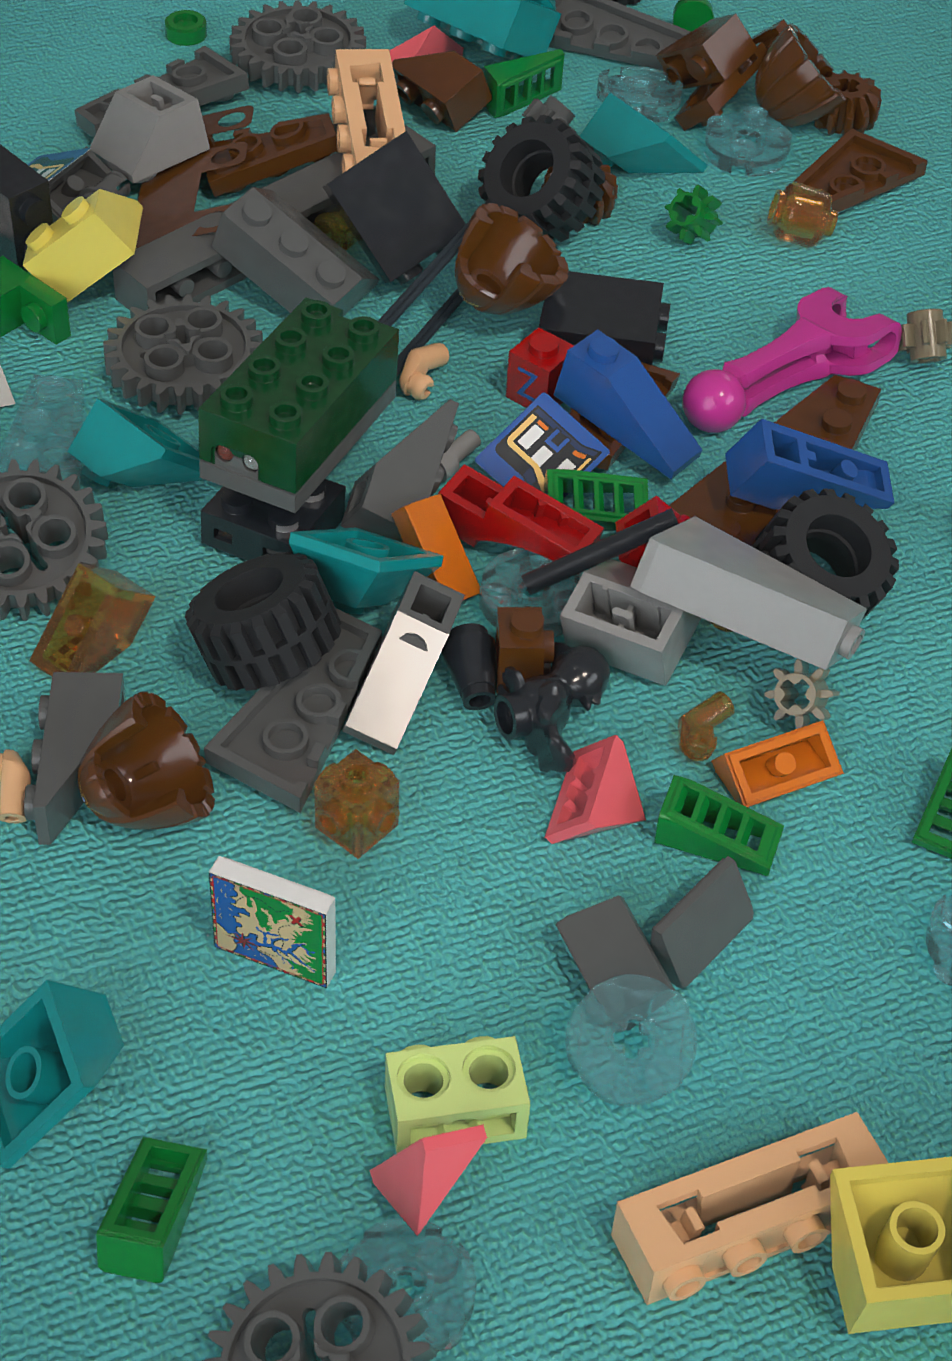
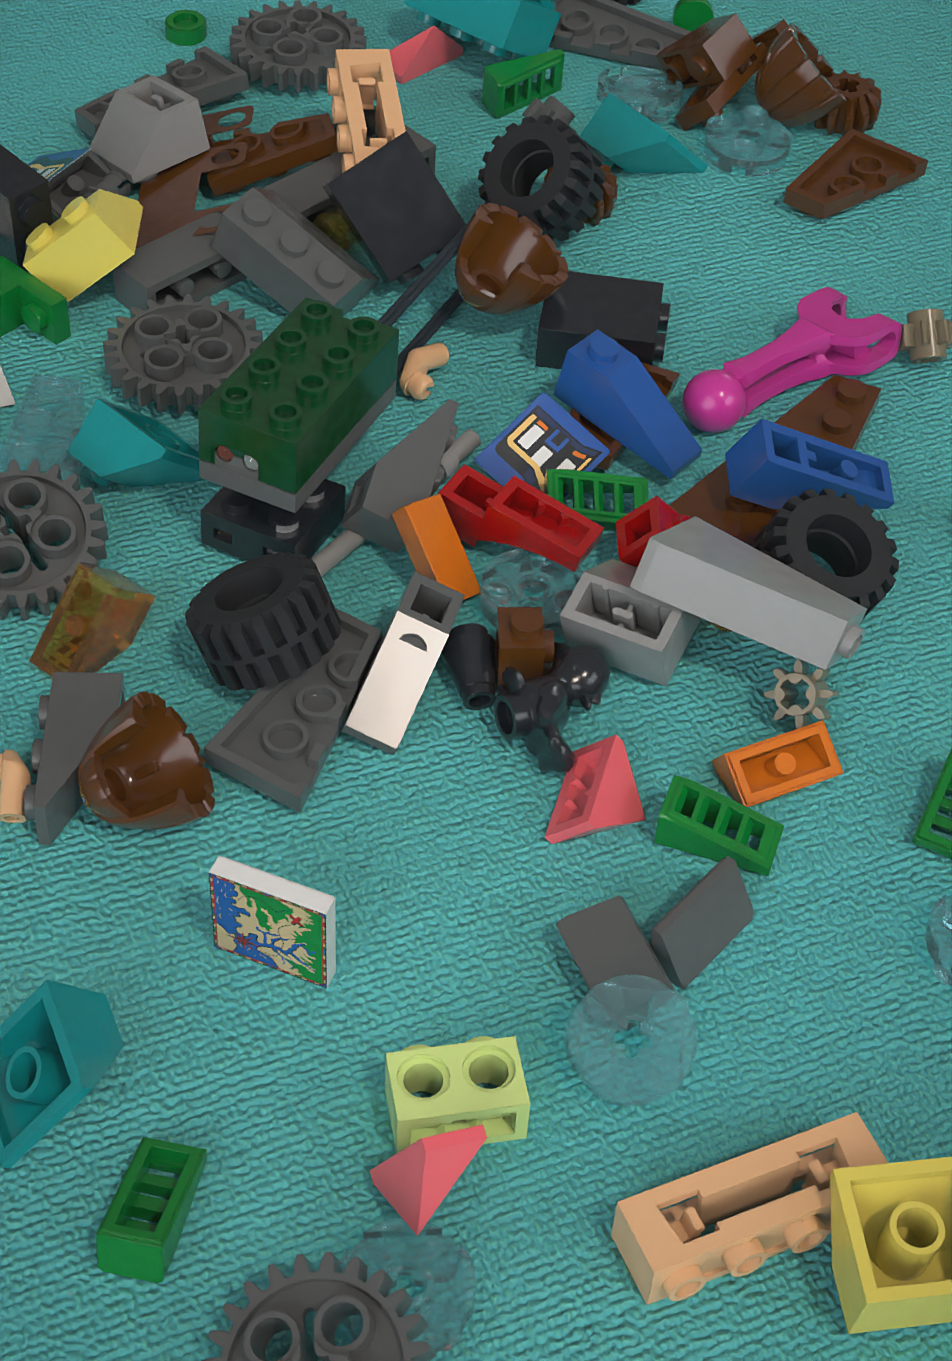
(356, 802): clear orange brick -> none
(362, 566): teal slope -> none
(443, 86): reddish brown slope -> none
(535, 367): red brick -> none
(598, 552): black bar -> none
(682, 210): green gear -> none
(697, 726): clear orange arm -> none
(802, 214): clear orange head -> none

